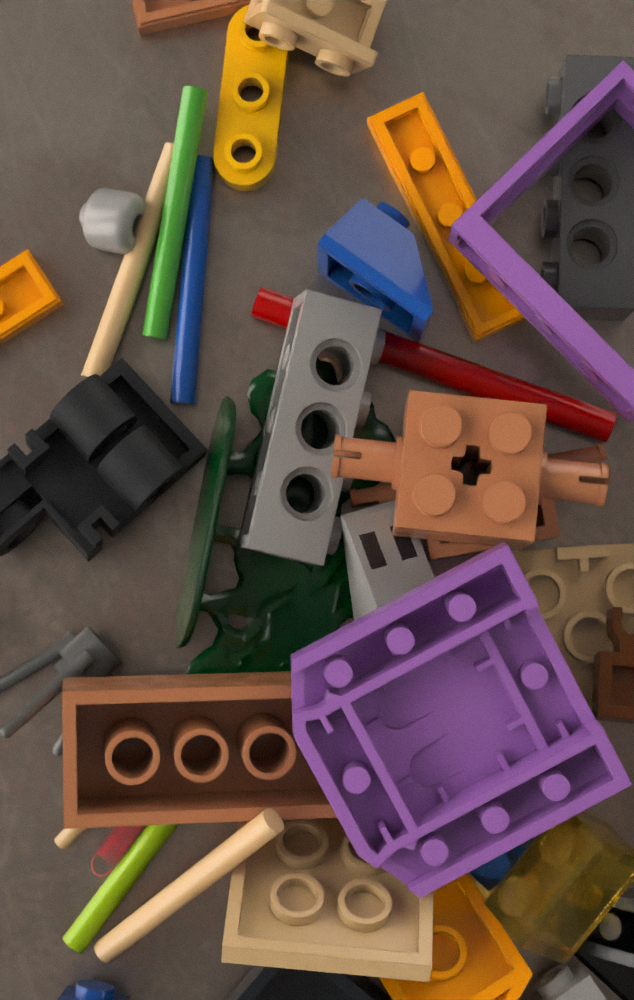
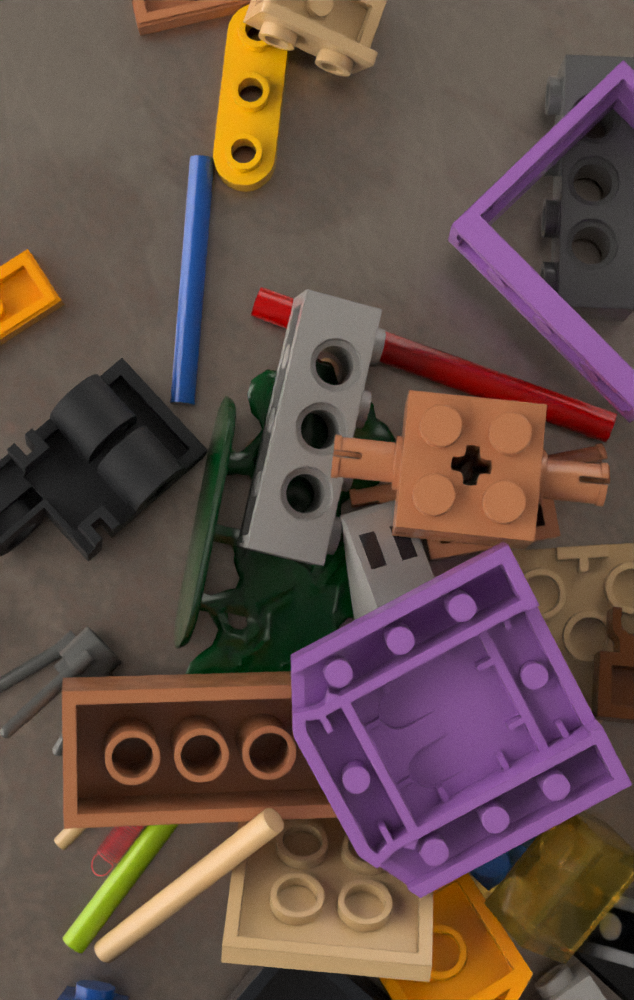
(111, 218): light grey piece -> none
(130, 273): tan bar -> none
(175, 212): bright green bar -> none
(378, 265): blue slope -> none
(436, 197): light orange tile -> none

